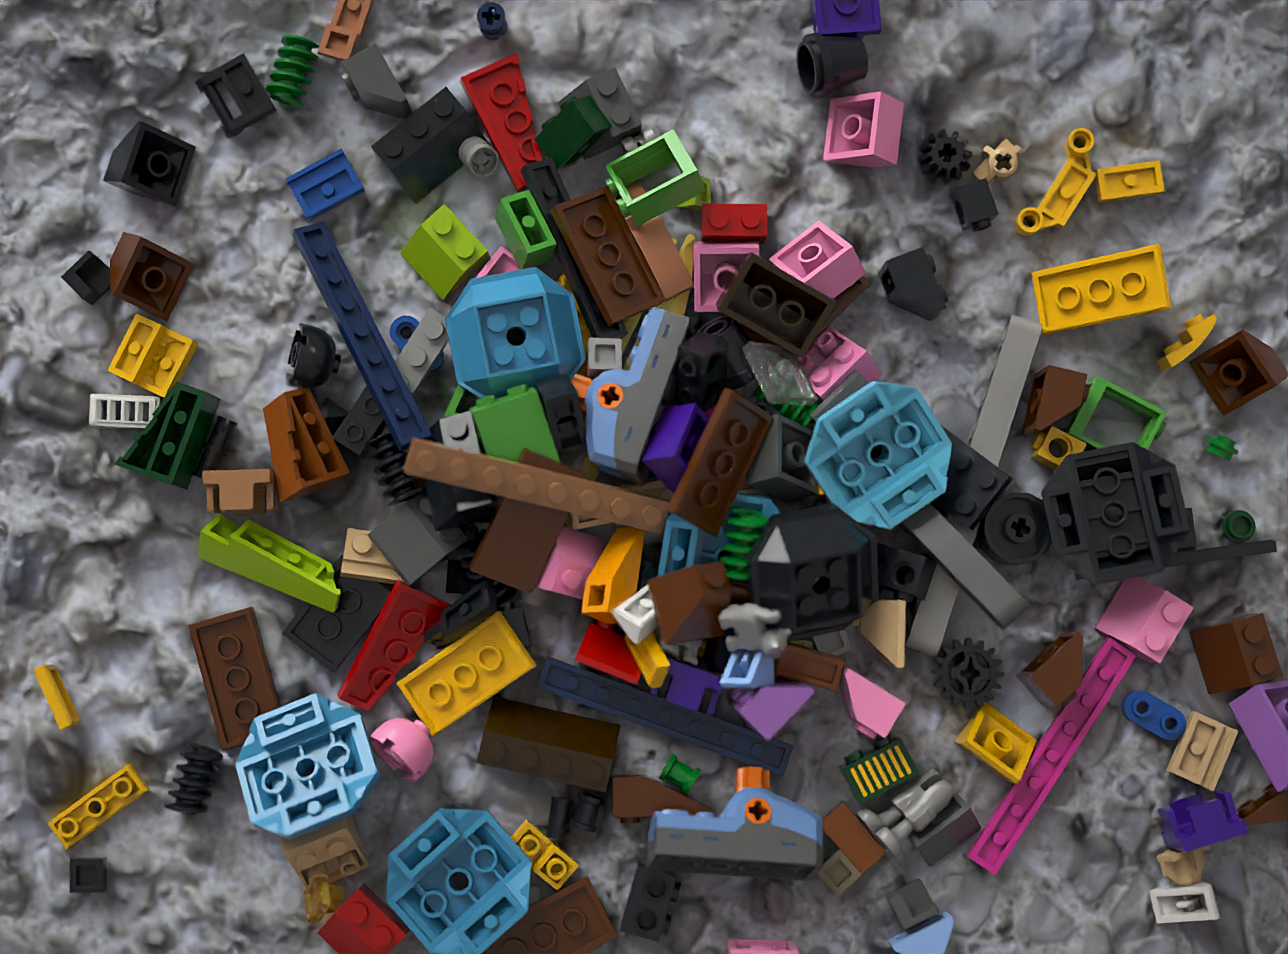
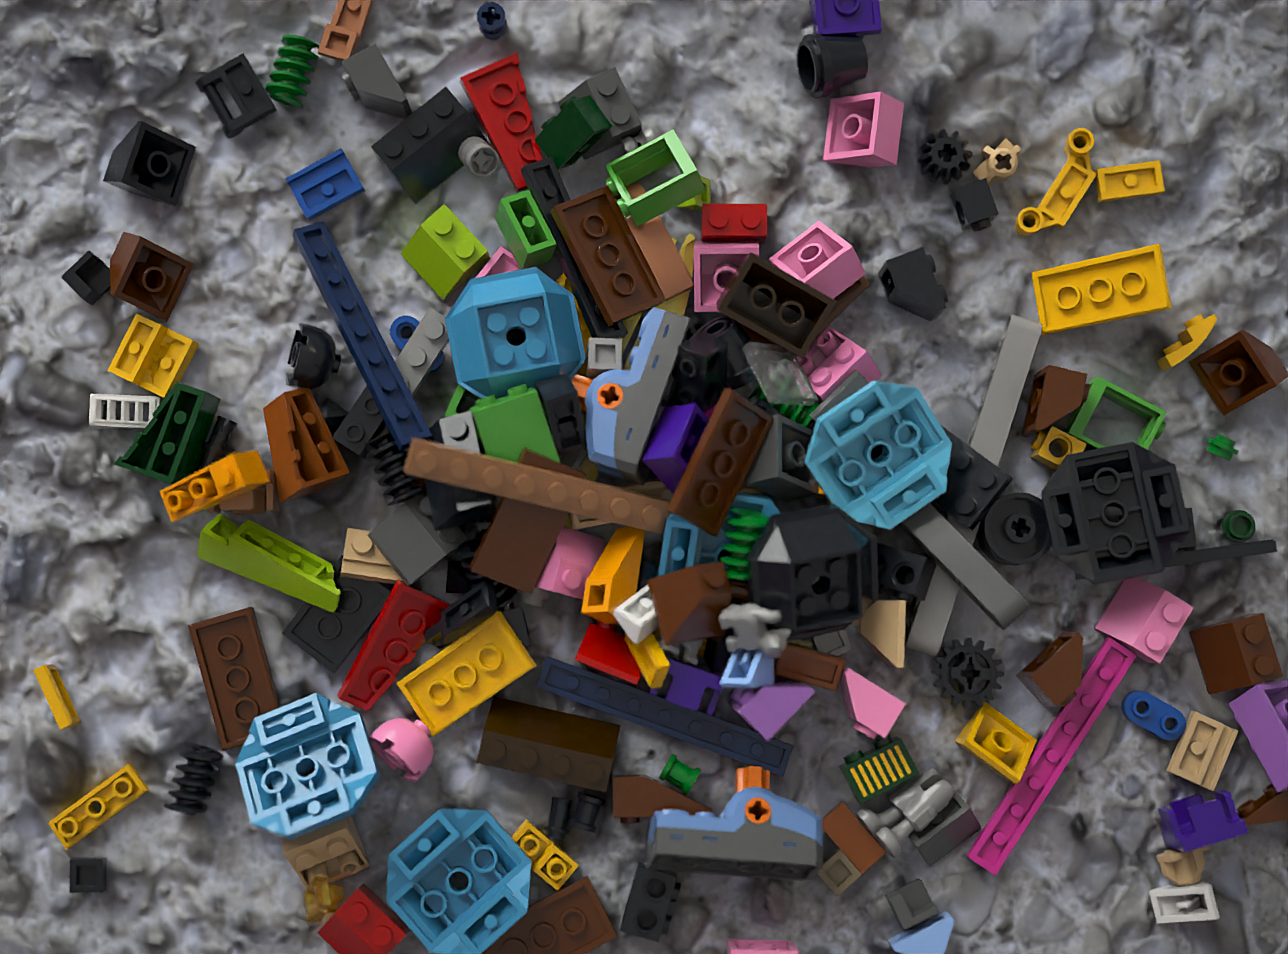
(215, 484): none -> light orange slope

